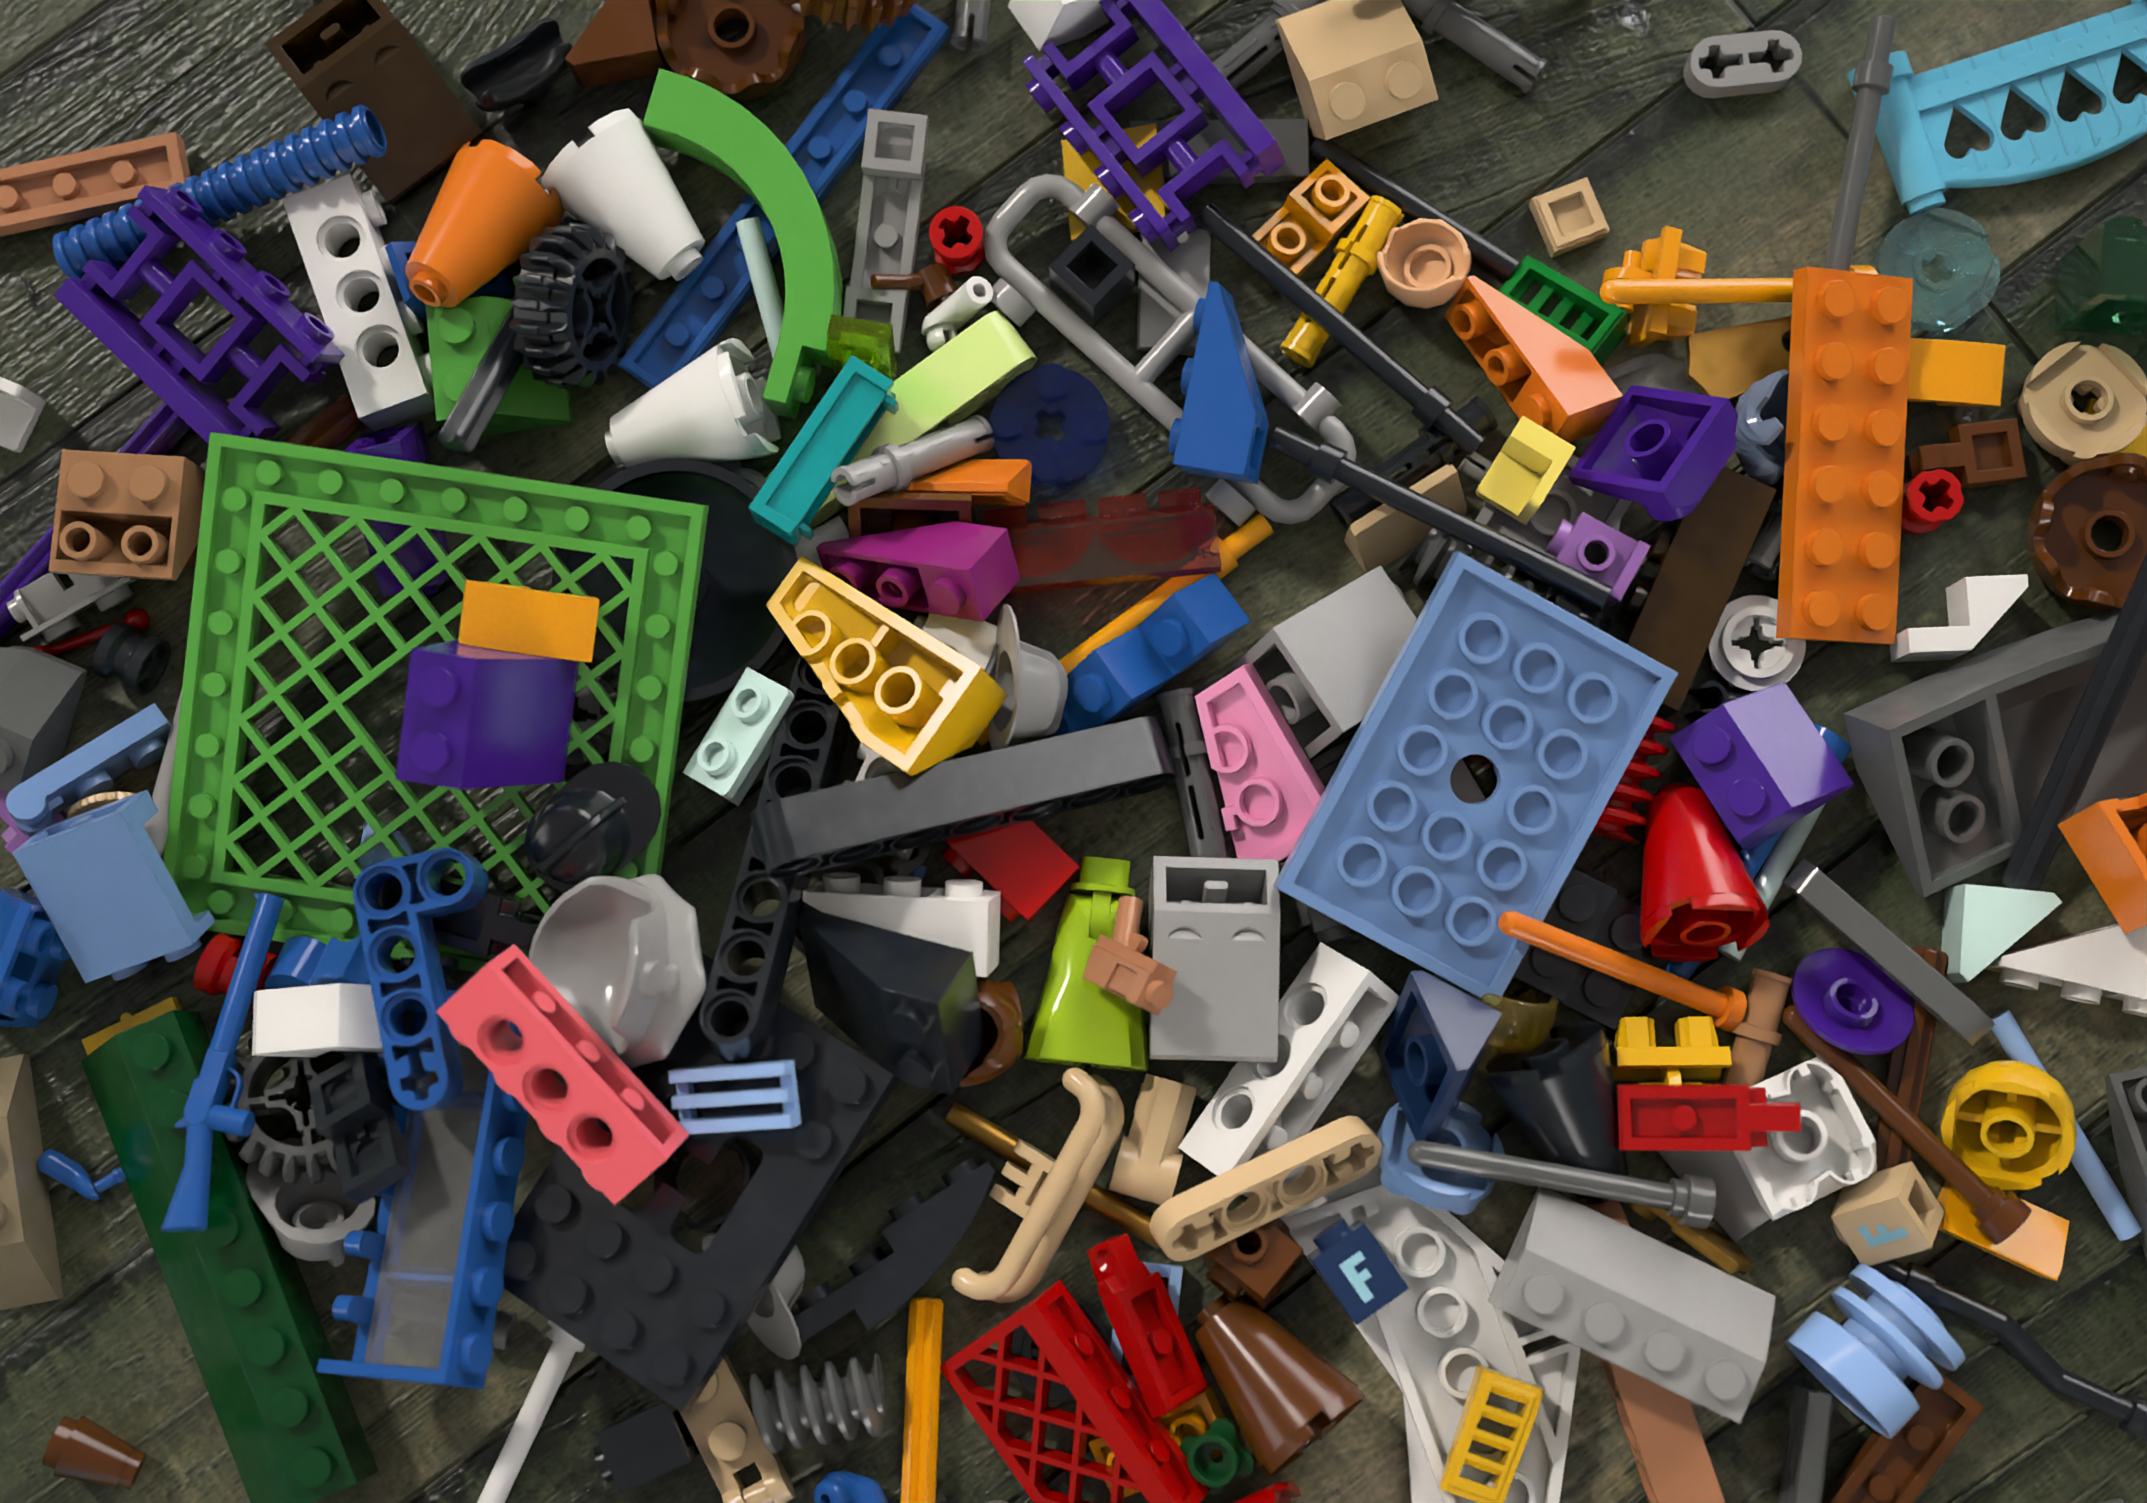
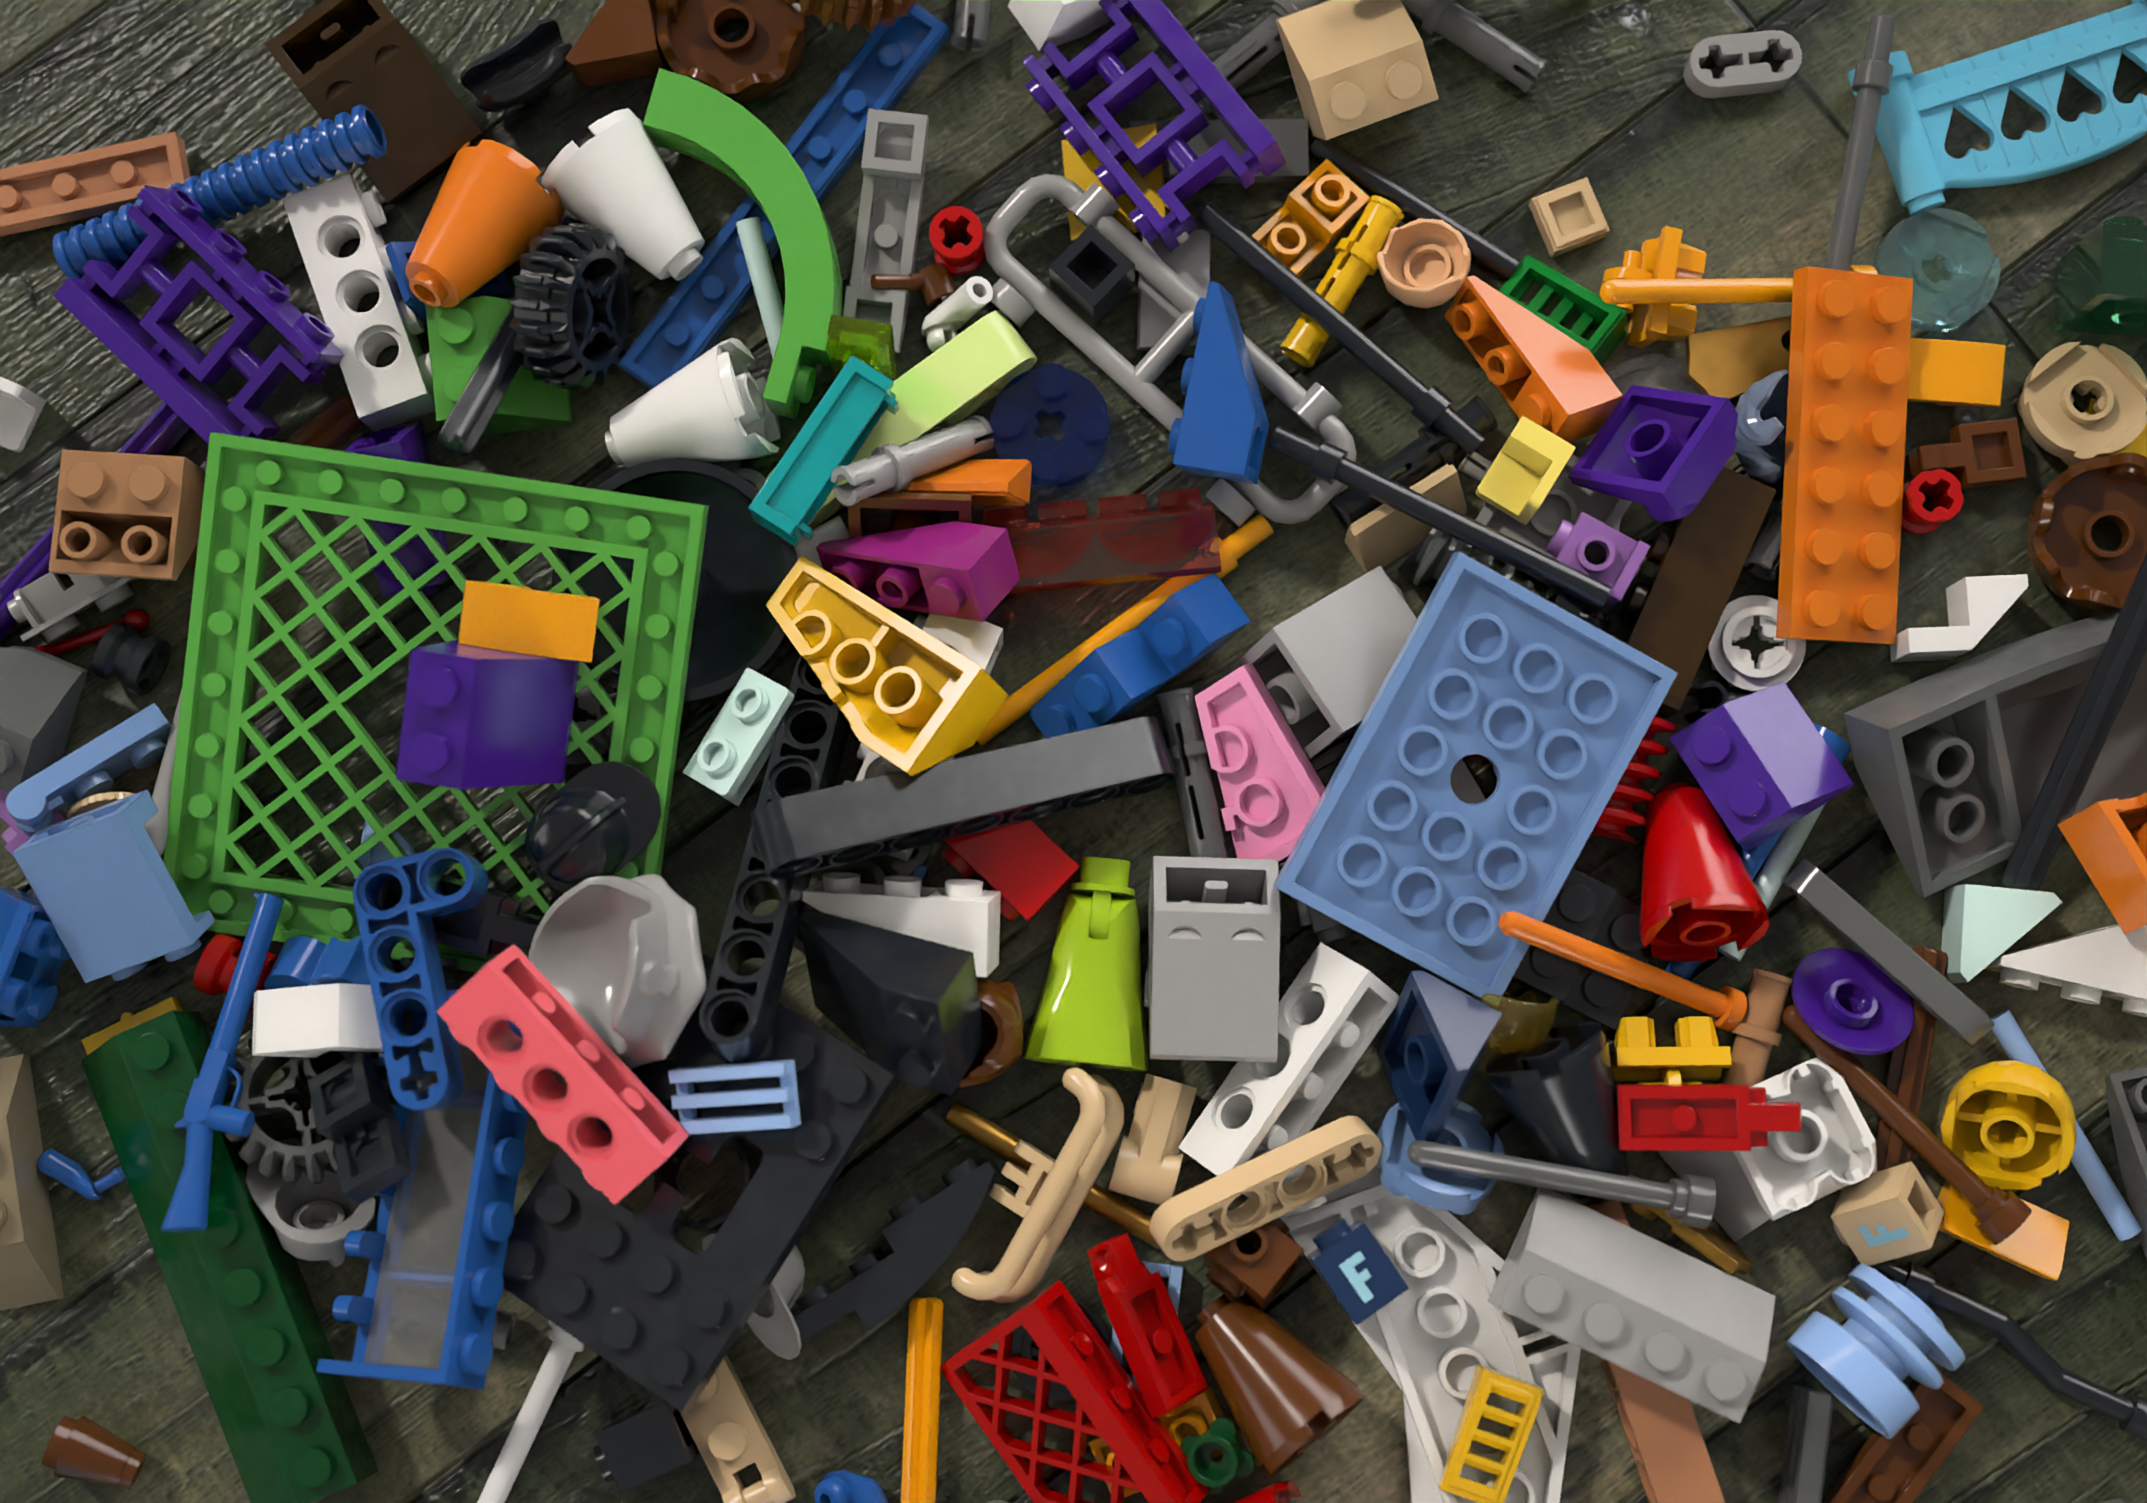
(819, 1405): dark grey piece -> none
(1034, 686): light grey piece -> none
(1121, 966): nougat piece -> none

